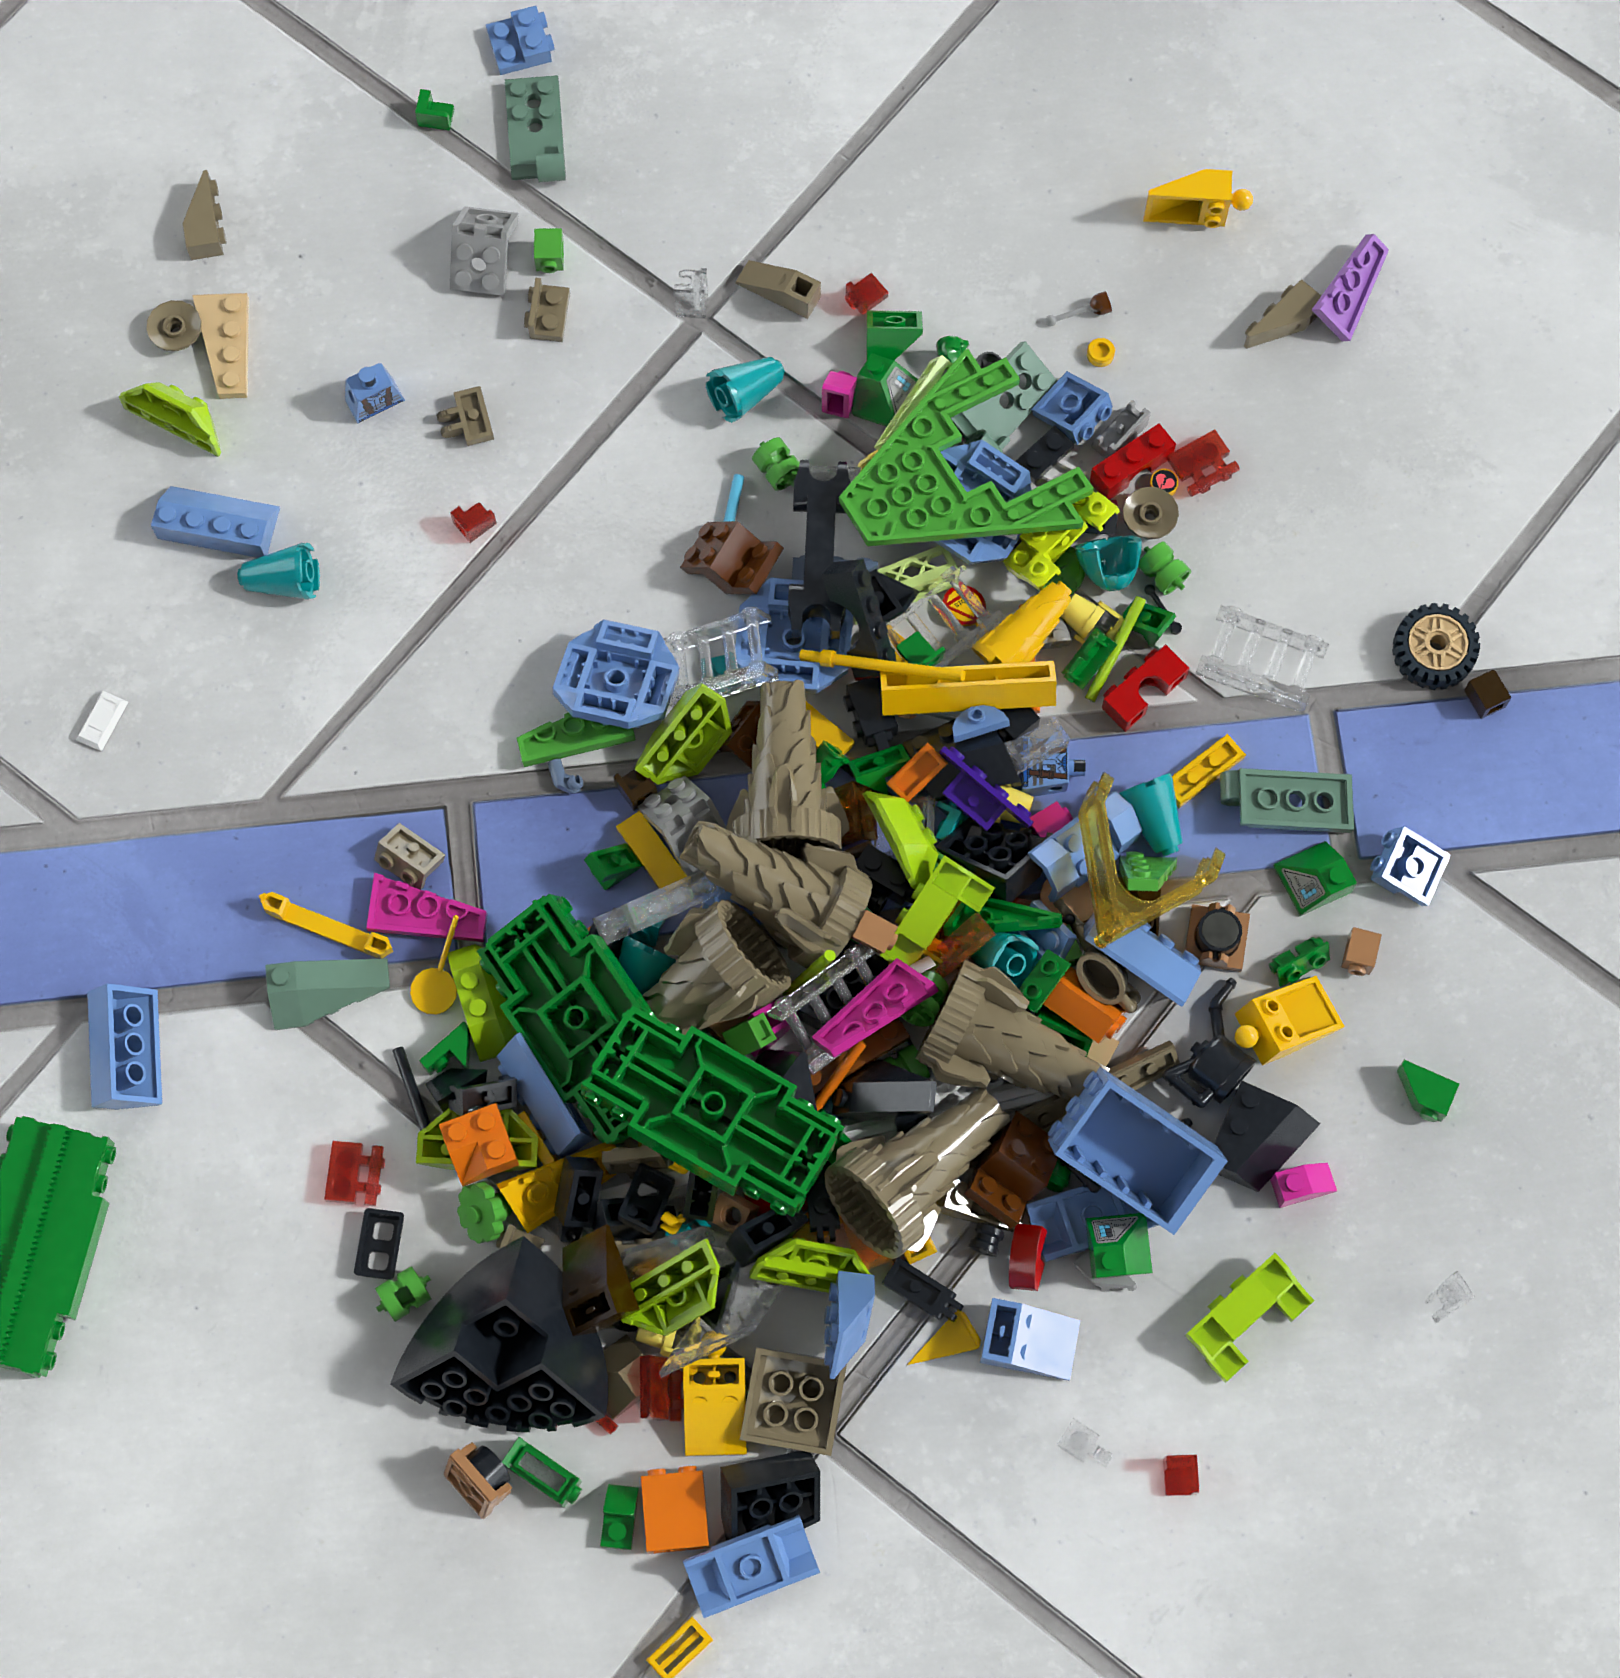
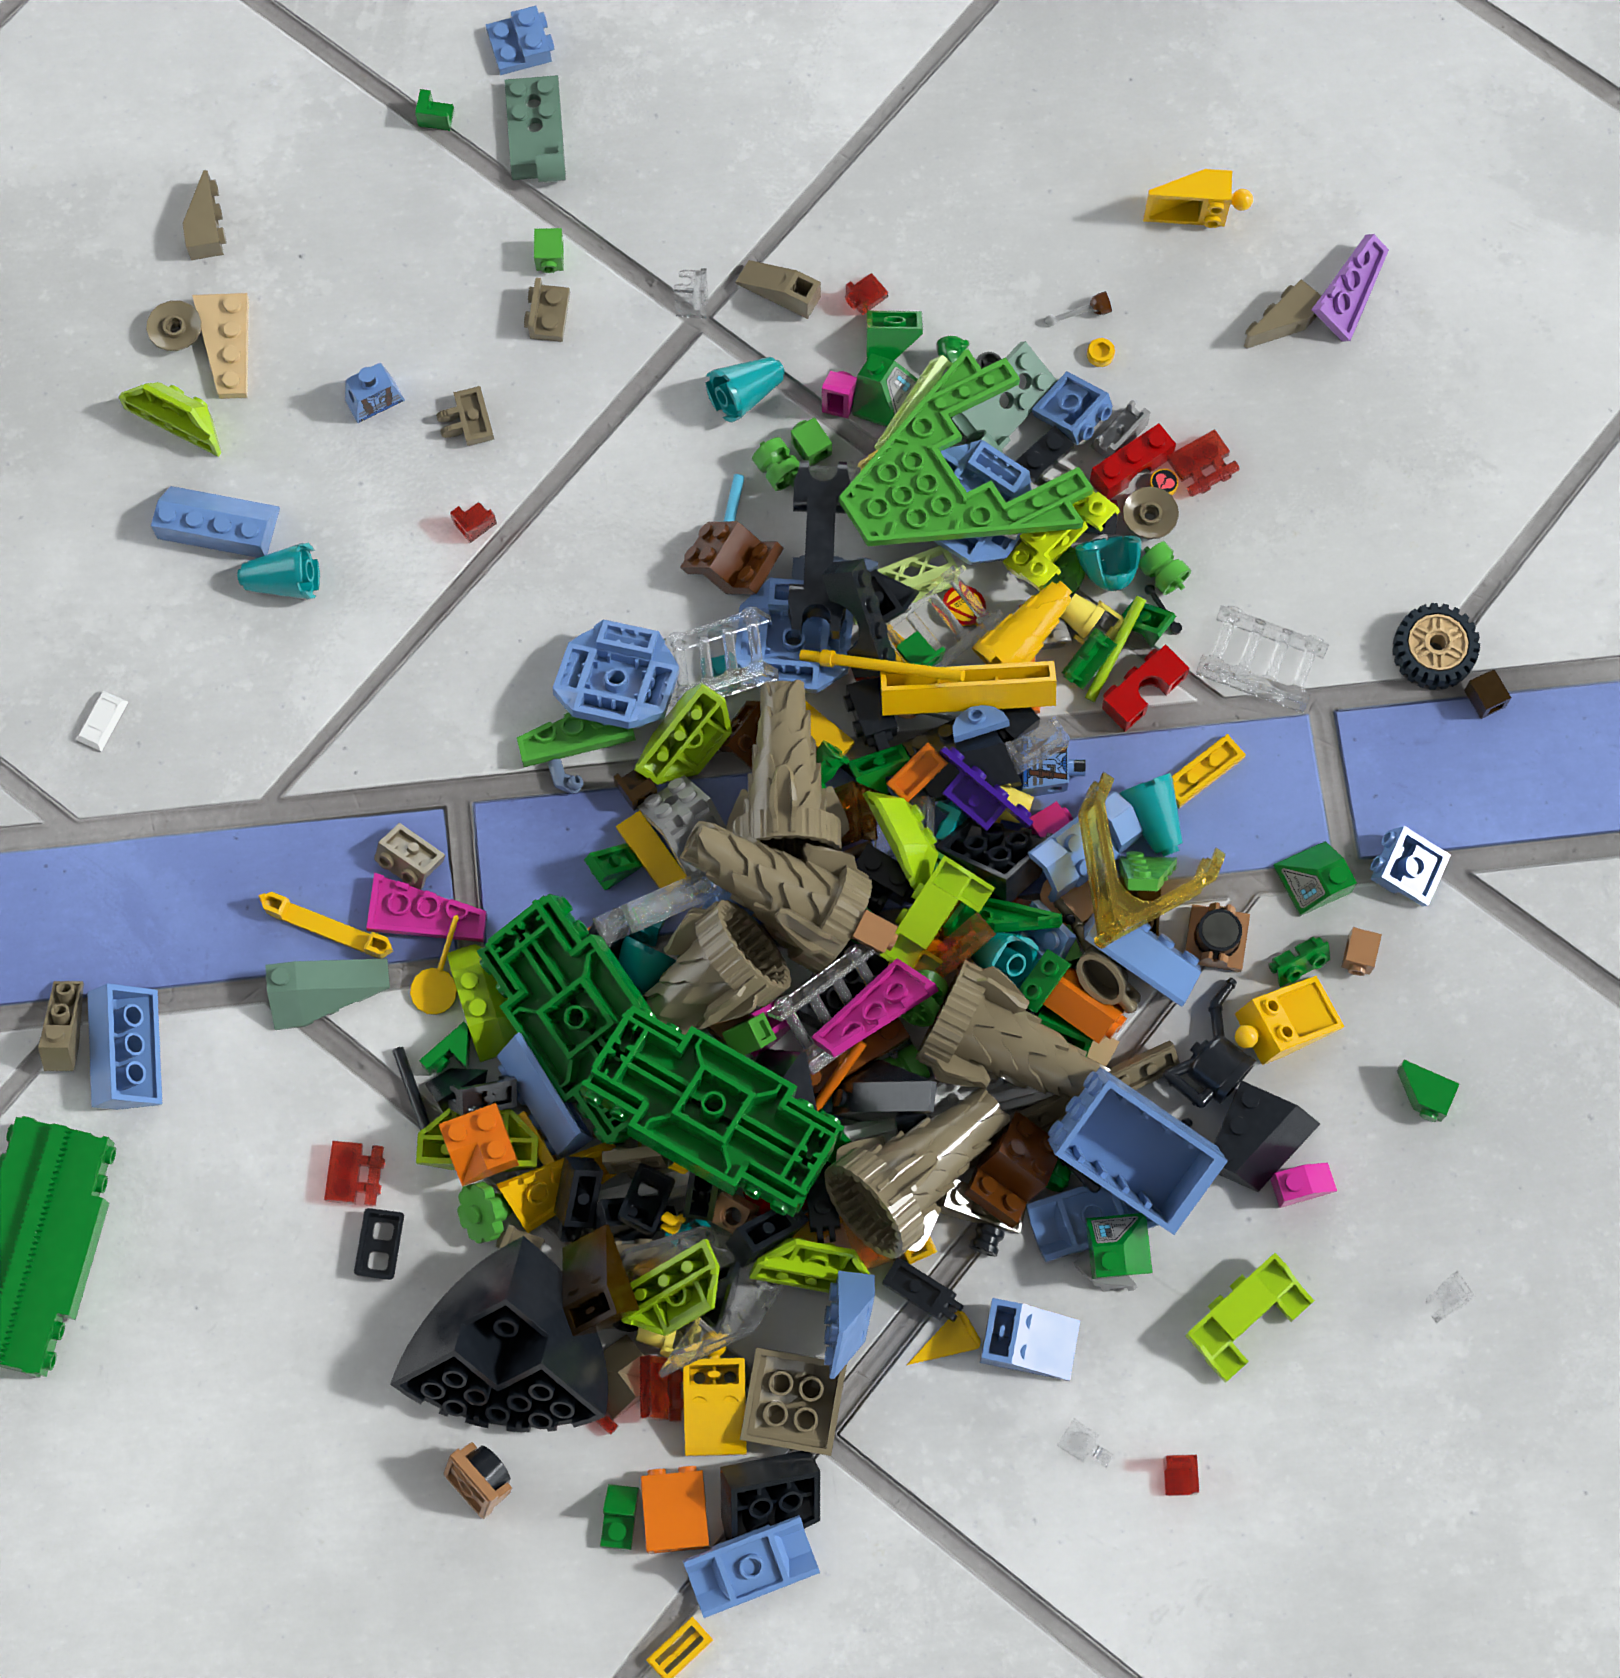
(62, 1026): none -> dark tan slope
(403, 1293): bright green wheel -> none
(483, 236): light grey bracket -> none
(542, 1473): green window -> none
(811, 441): none -> bright green brick
(813, 970): lime bar -> none
(923, 964): white sticker -> none
(1025, 1255): red slope -> none
(1266, 804): sand green hinge -> none

